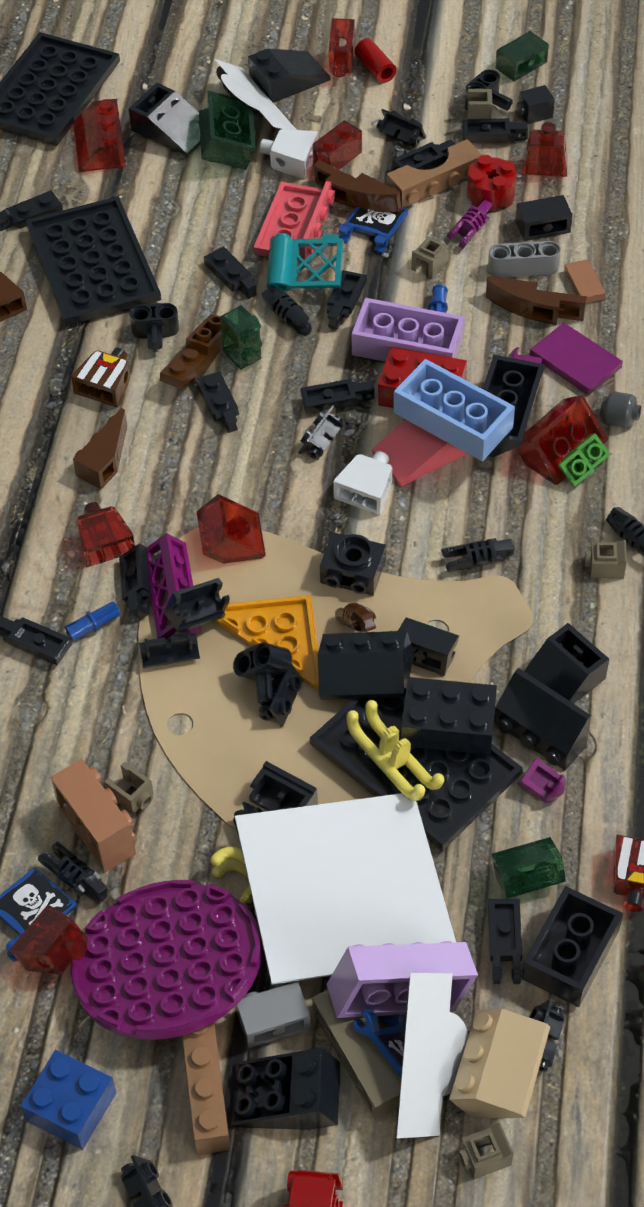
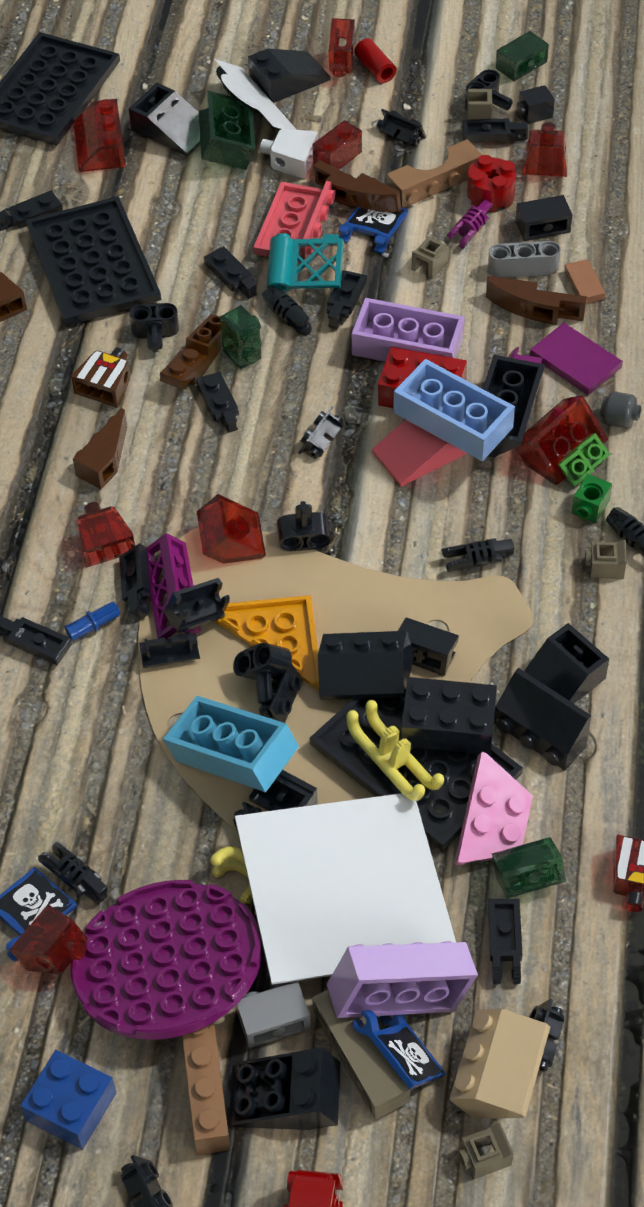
(94, 814): nougat brick -> none
(132, 780): dark tan window -> none
(231, 743): none -> medium azure brick
(303, 529): none -> black beam
(336, 393): black hinge -> none
(352, 563): black brick -> none
(356, 617): reddish brown hinge -> none
(365, 482): white torso -> none
(424, 156): black hinge -> none
(431, 1054): white sticker -> none
(438, 299): blue axle -> none
(494, 813): none -> bright pink wing
(543, 781): magenta plate -> none
(571, 946): black brick -> none
(591, 498): none -> green brick

